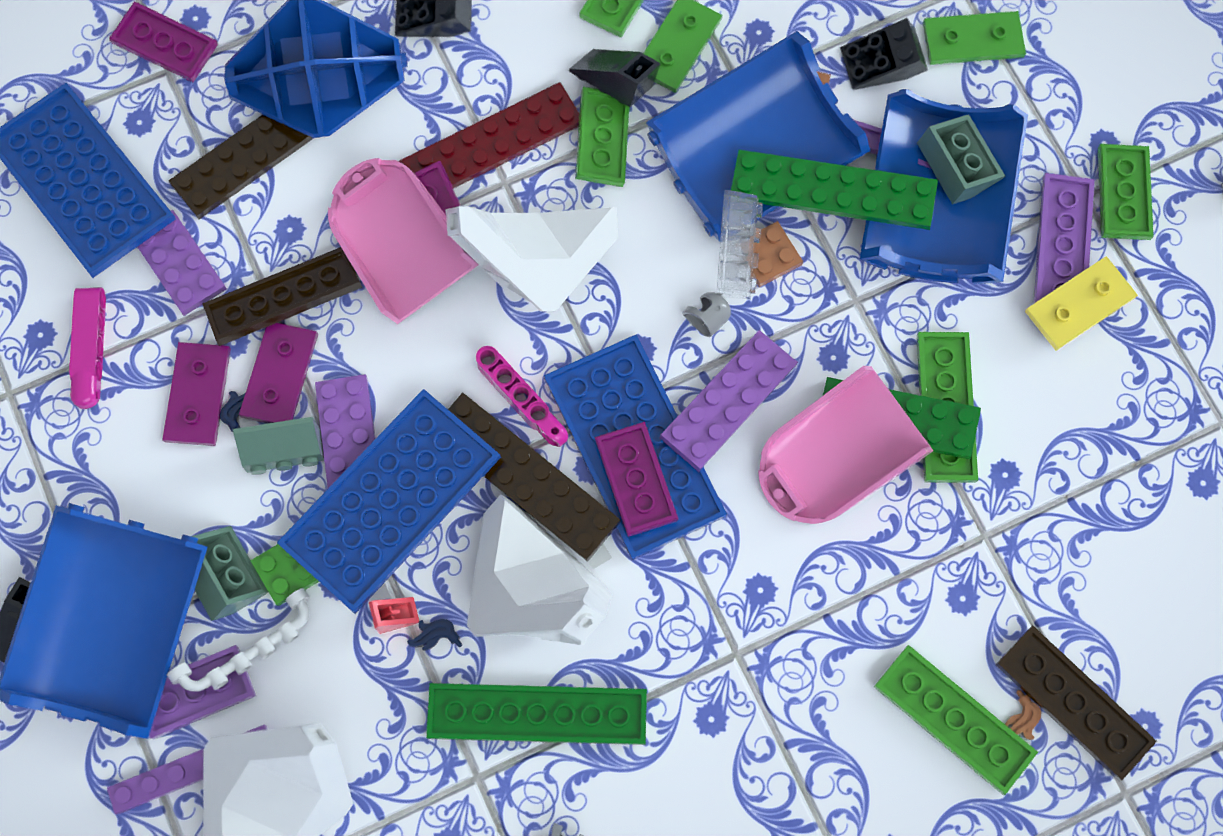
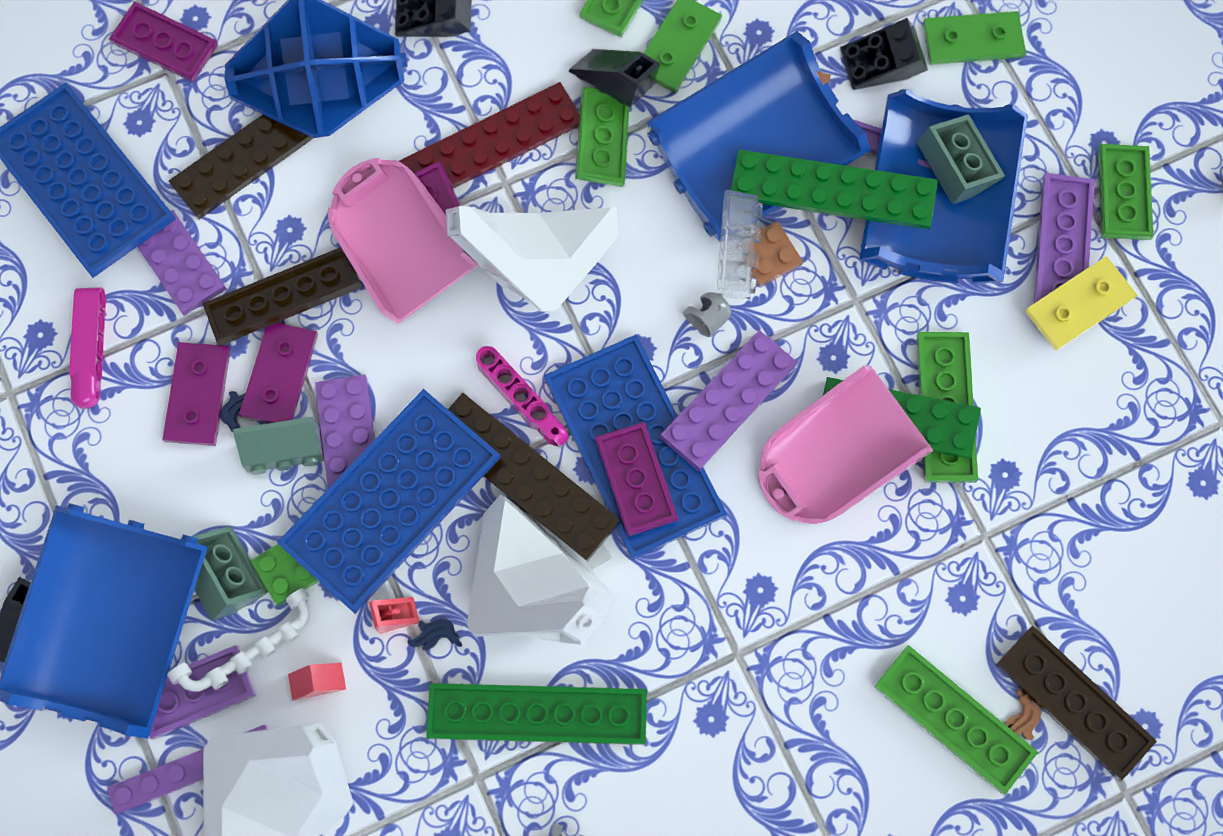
(316, 680): none -> coral slope

